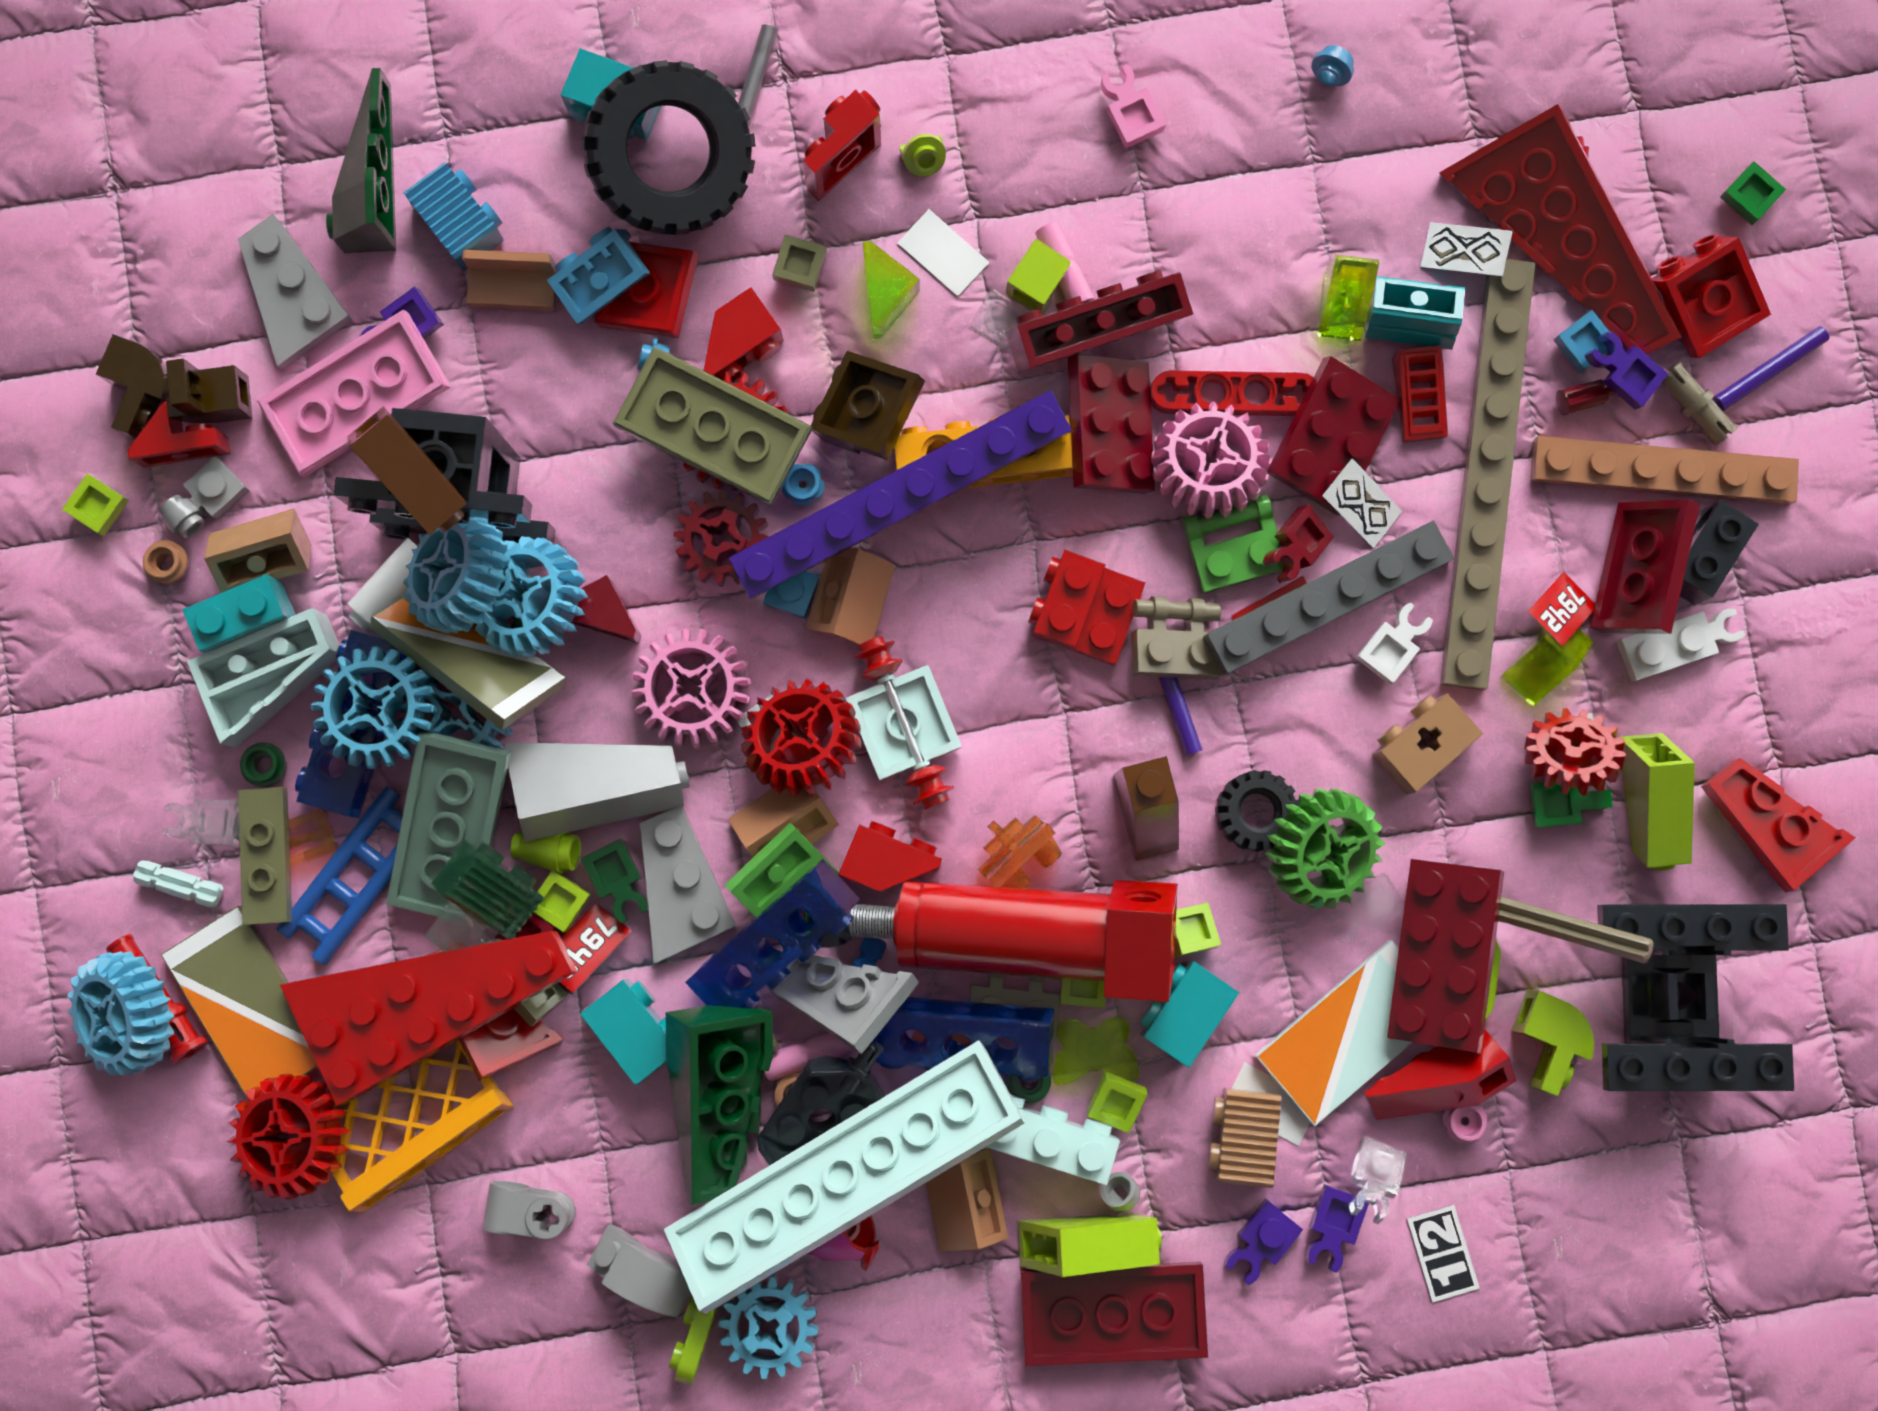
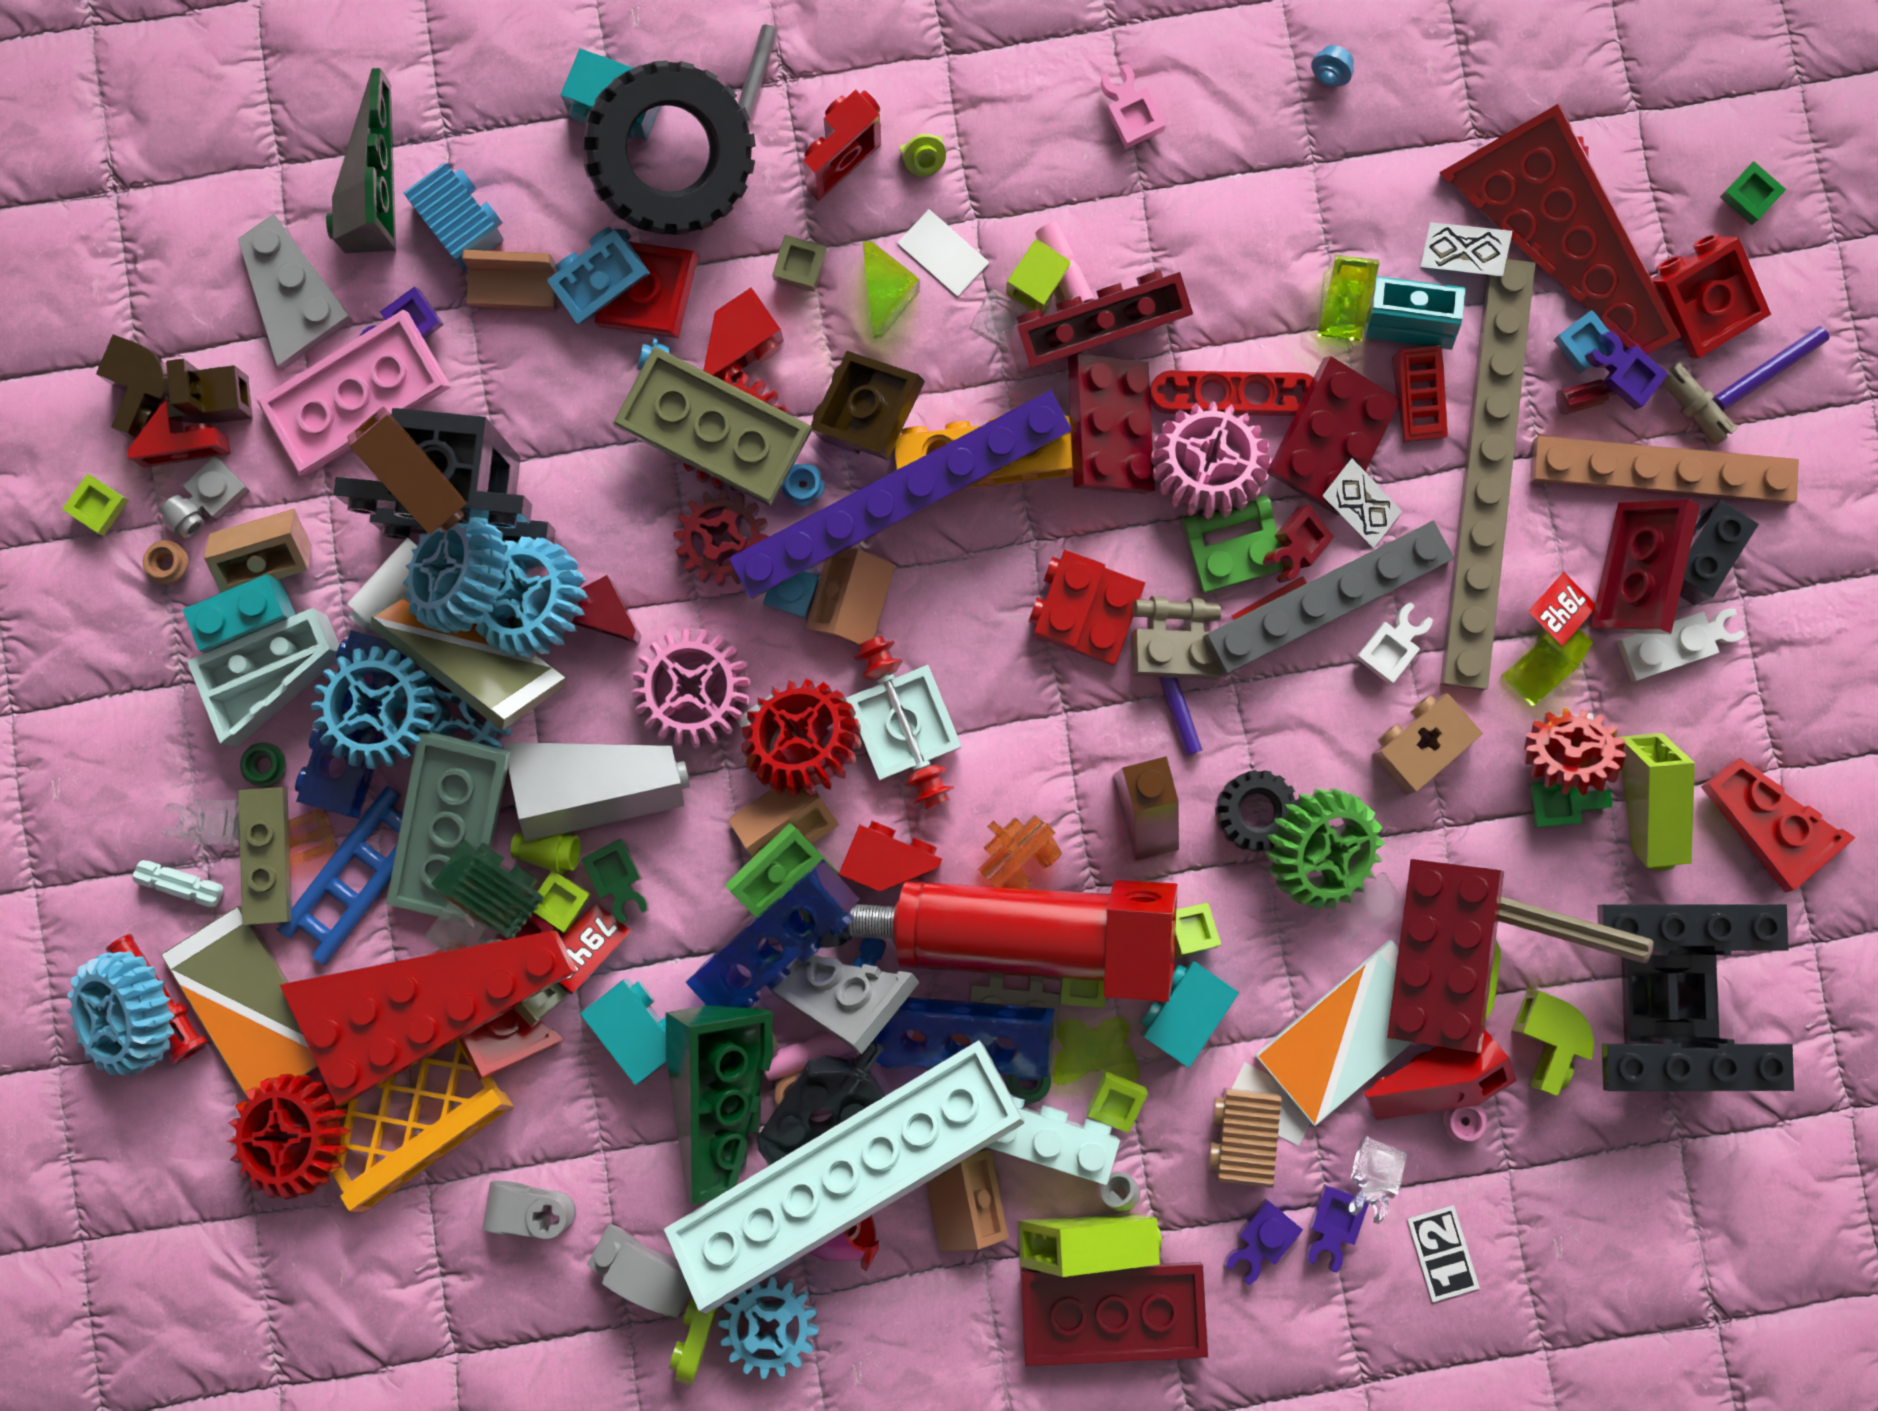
(680, 886): light grey wing -> none

